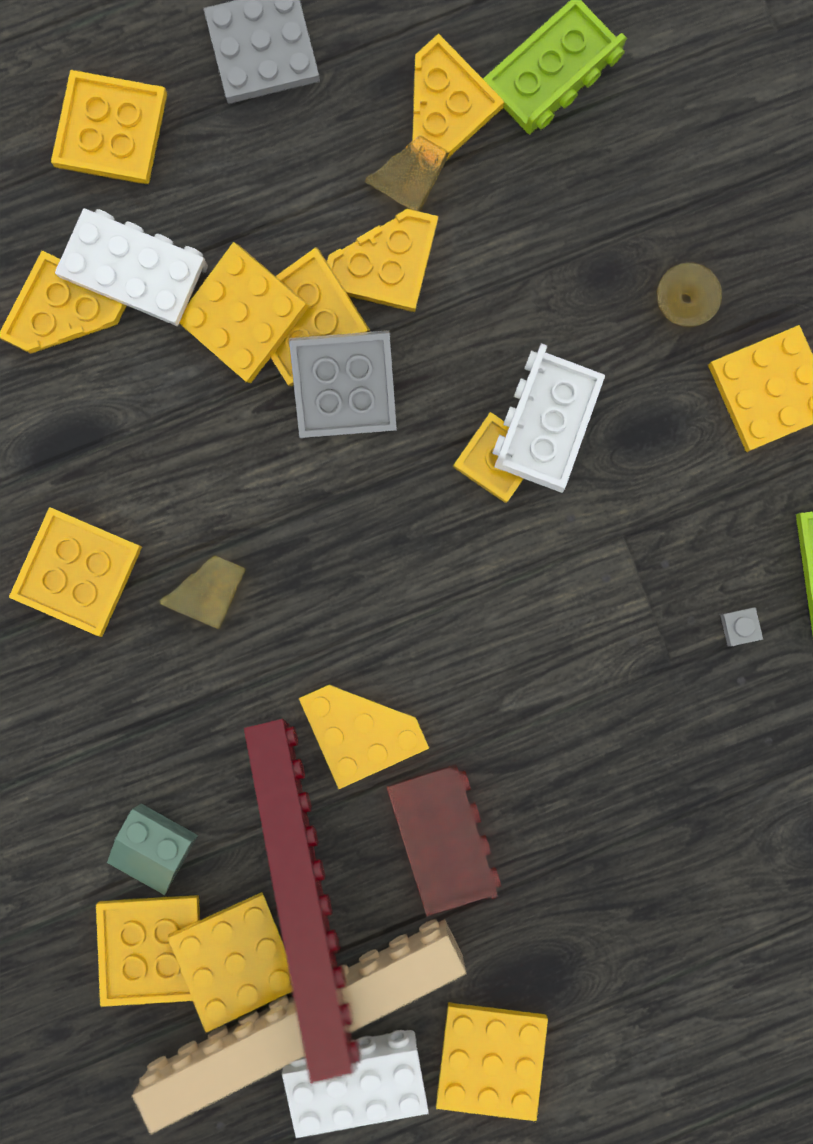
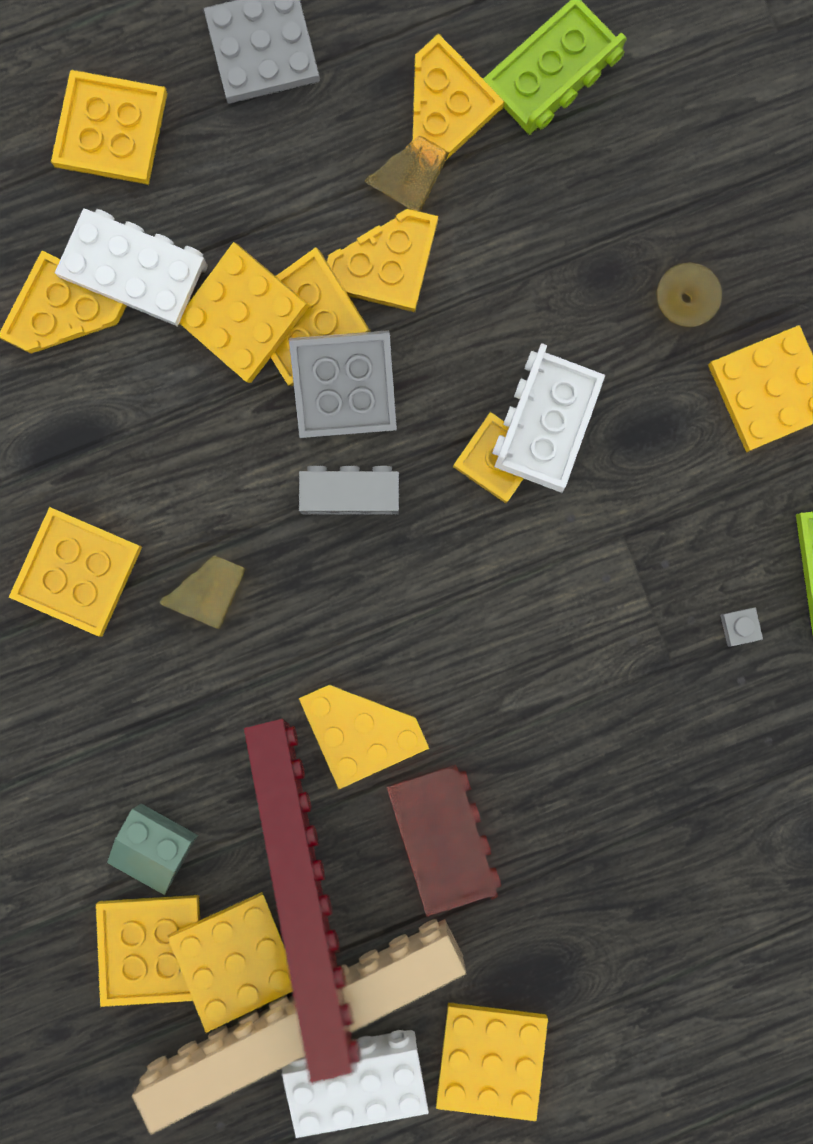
(349, 491): none -> light grey brick

